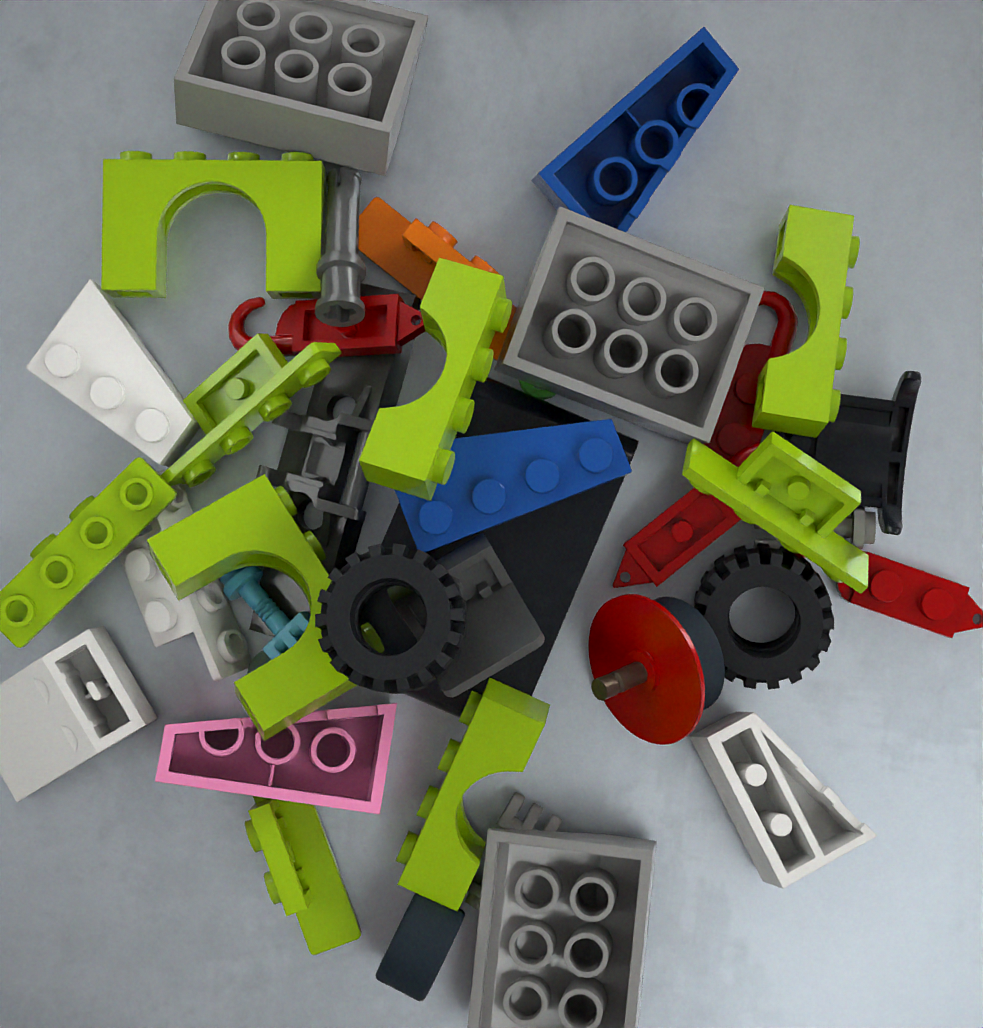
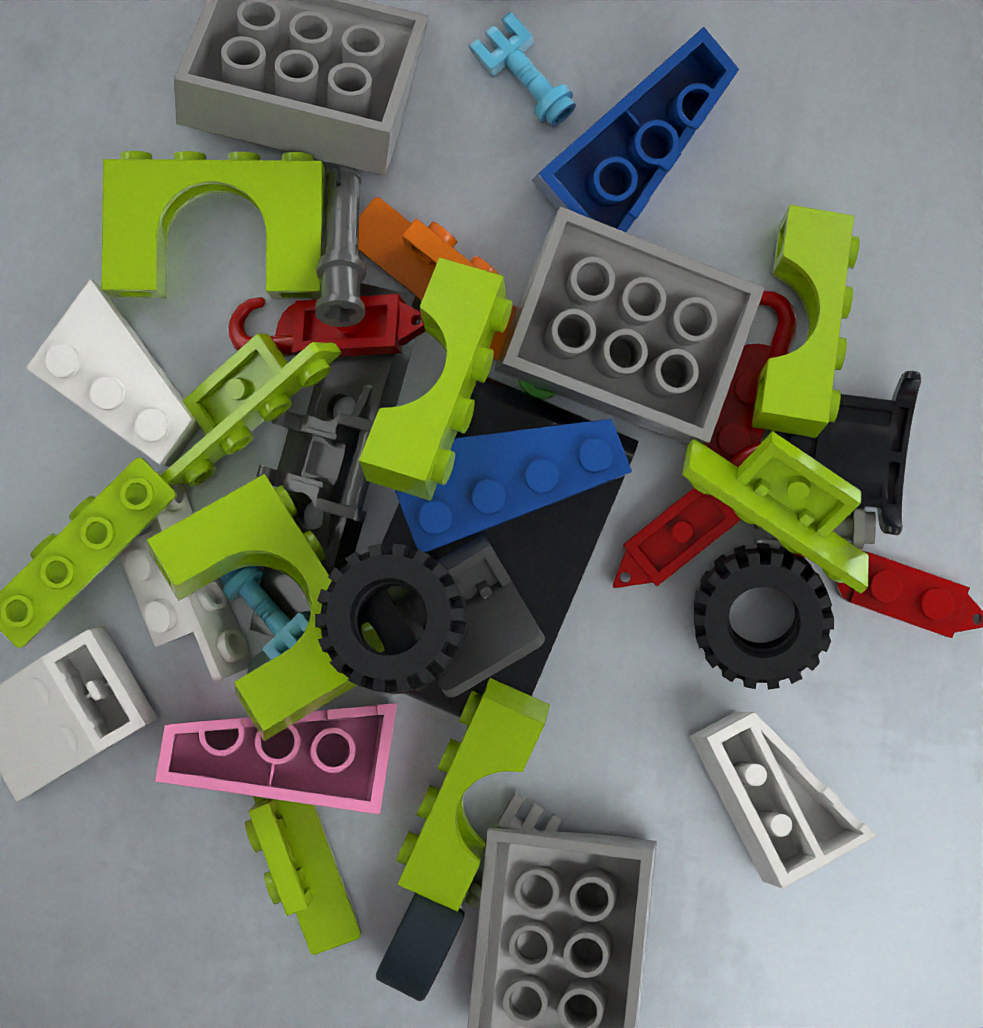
(553, 103): none -> medium azure hinge
(655, 665): red piece -> none

